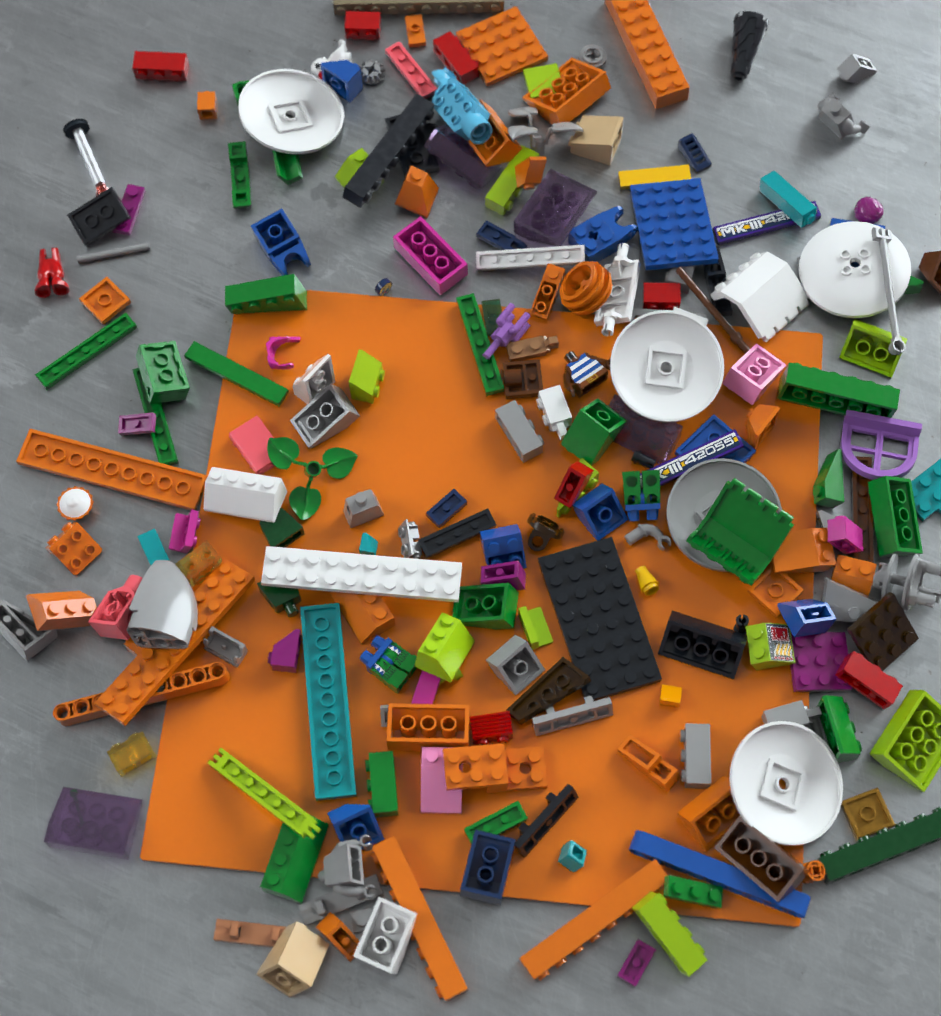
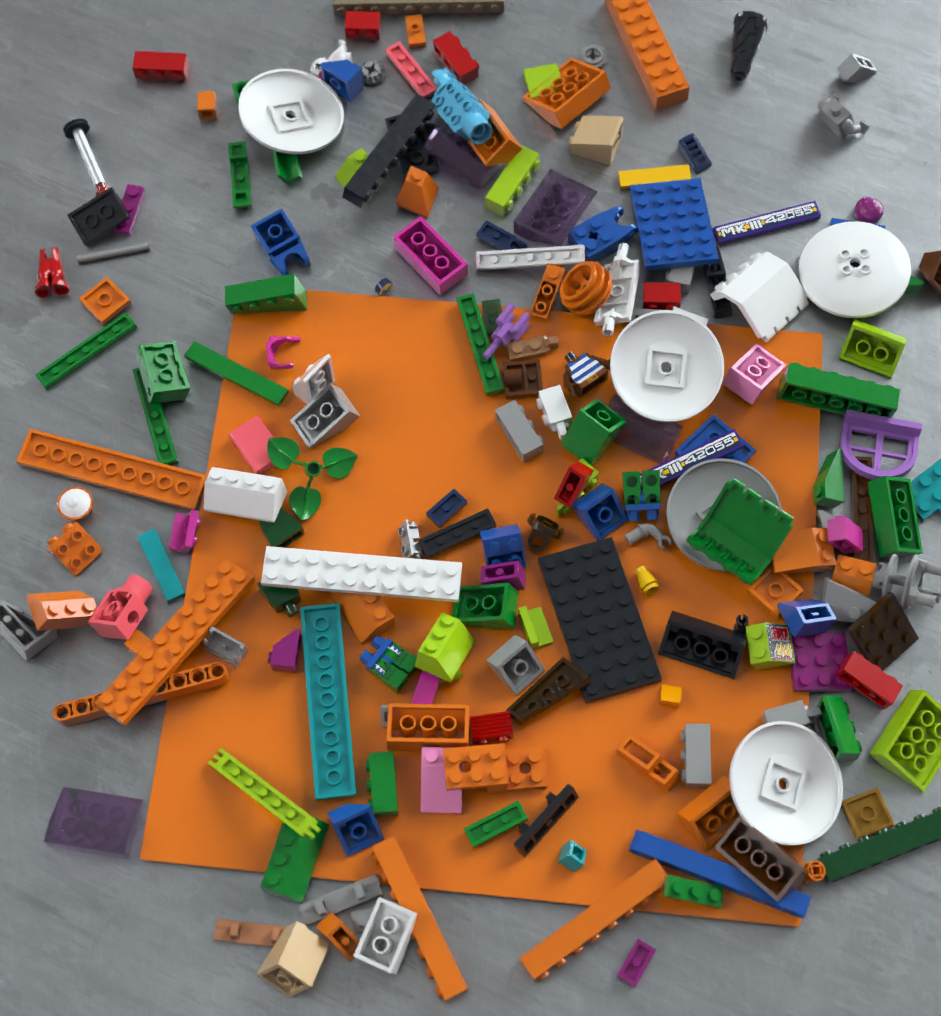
(131, 753): clear yellow brick -> none
(137, 424): magenta plate -> none
(163, 608): light grey panel -> none
(199, 563): clear yellow brick -> none
(345, 869): light grey torso -> none
(362, 508): light grey torso -> none
(366, 378): lime slope -> none
(368, 545): teal slope -> none
(487, 867): dark blue slope -> none
(502, 46): orange plate -> none
(530, 172): orange slope -> none
(536, 141): light grey plant -> none
(572, 716): light grey hinge -> none
(643, 459): black pin -> none
(669, 933): lime brick -> none
(735, 336): reddish brown bar -> none
(760, 423): orange slope -> none
(788, 199): teal brick -> none
(884, 236): light grey hinge -> none

